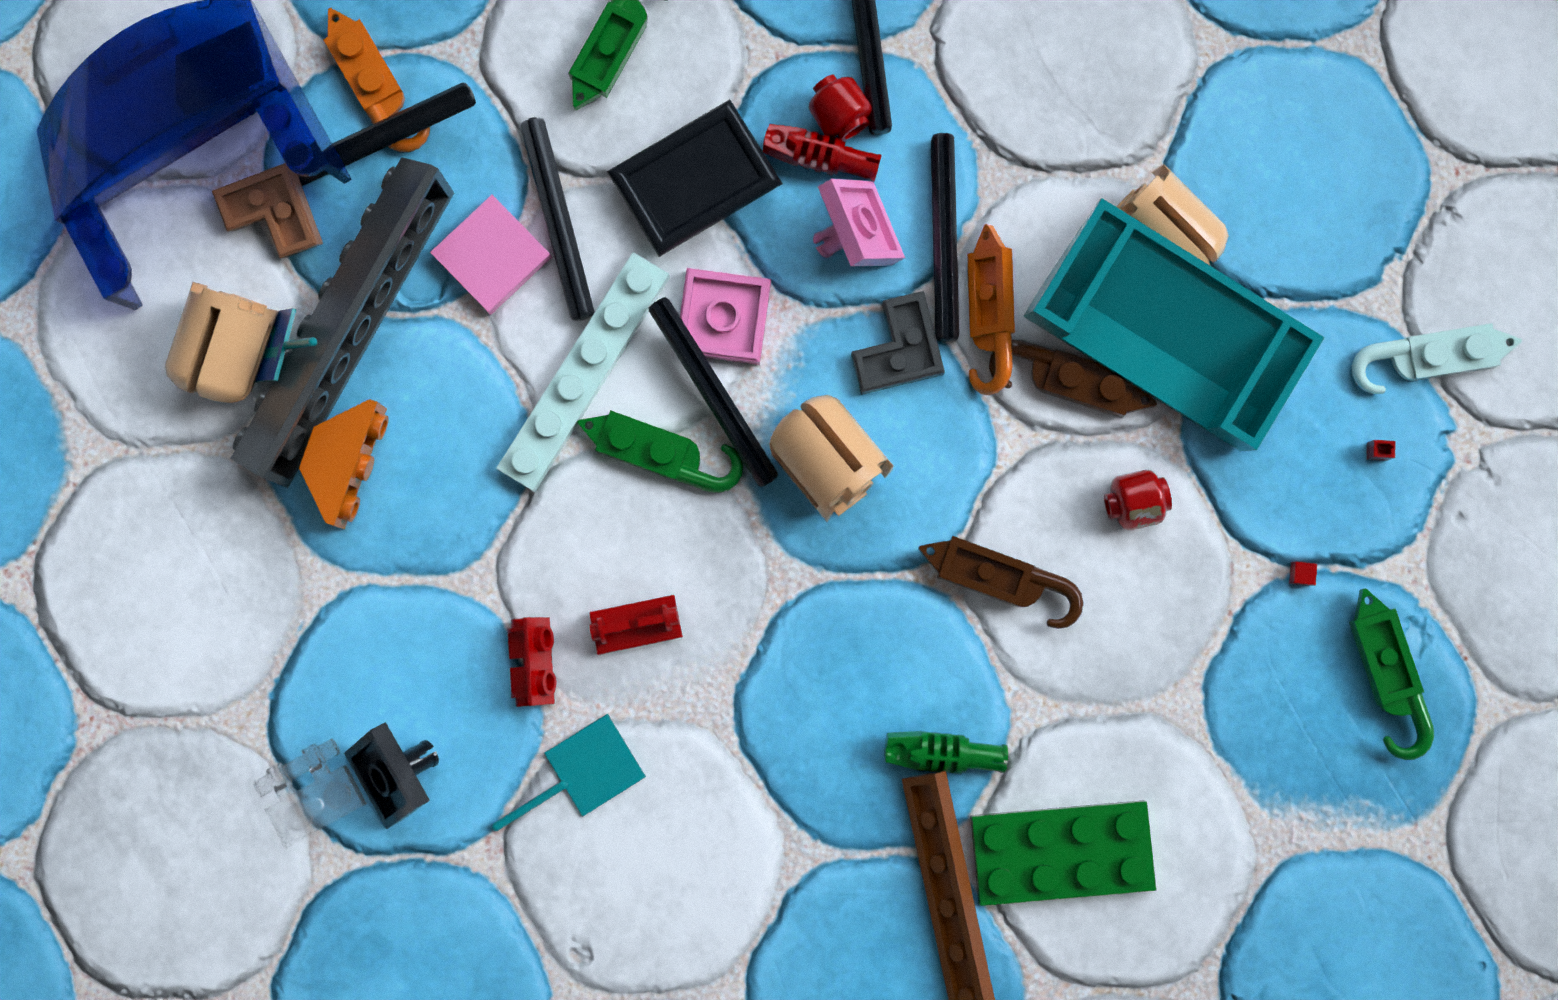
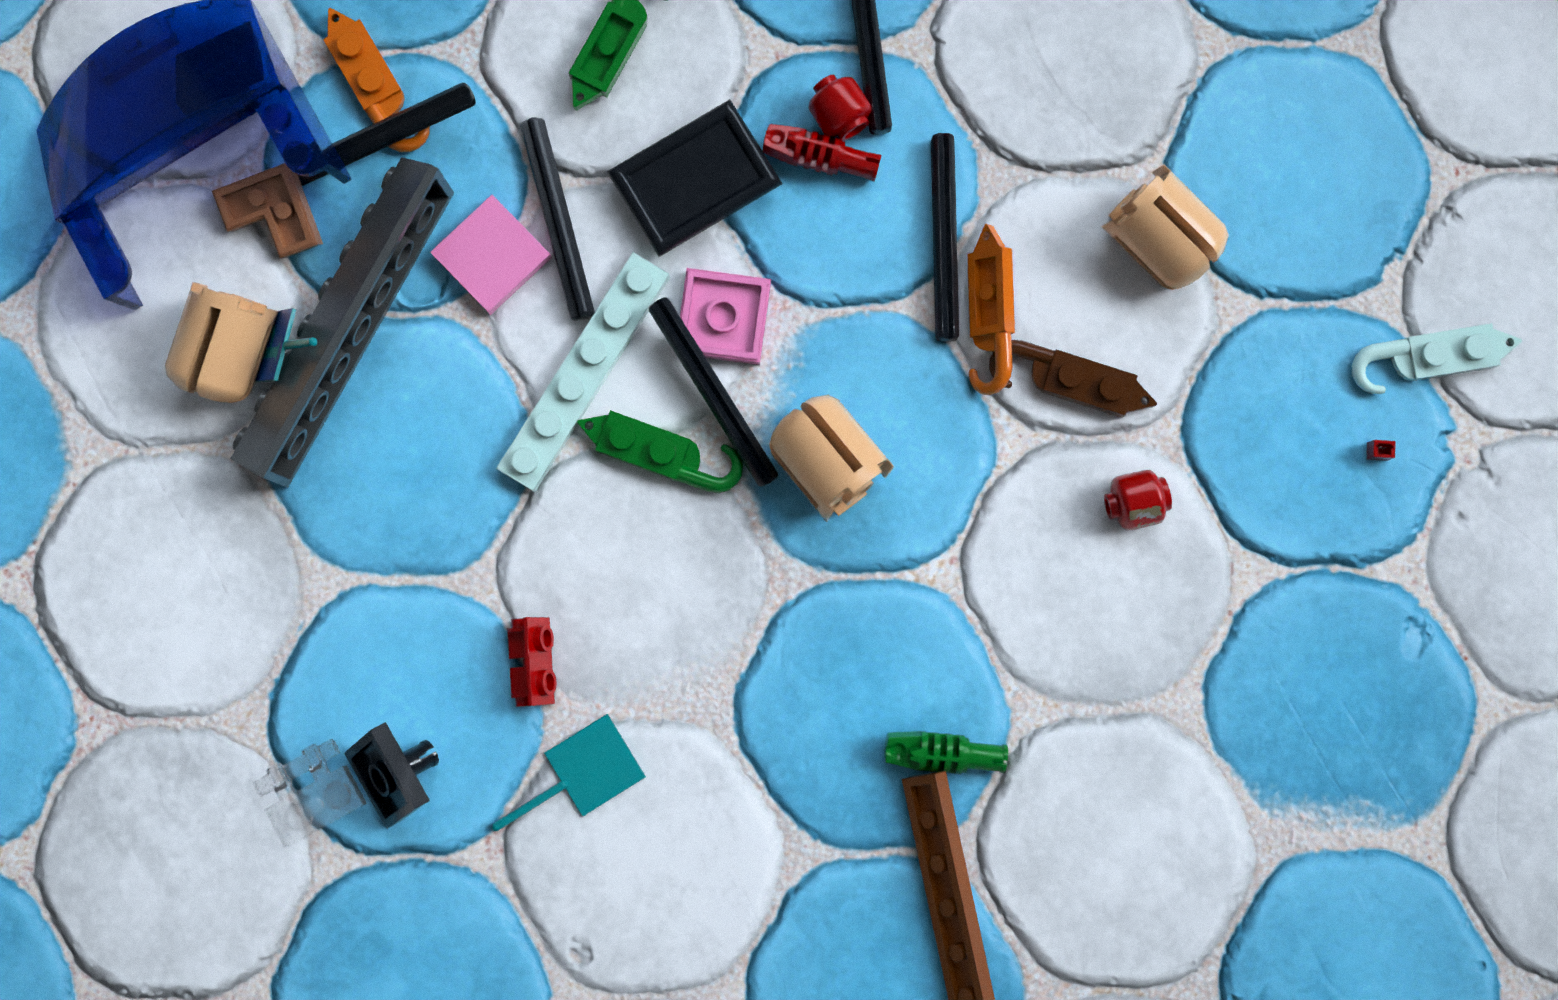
(341, 458): orange slope -> none
(635, 624): red hinge -> none
(858, 224): bright pink tile -> none
(910, 354): dark grey tile -> none
(1001, 576): reddish brown plate -> none
(1063, 852): green plate -> none
(1174, 327): teal slope -> none
(1303, 573): red piece -> none
(1391, 671): green plate -> none

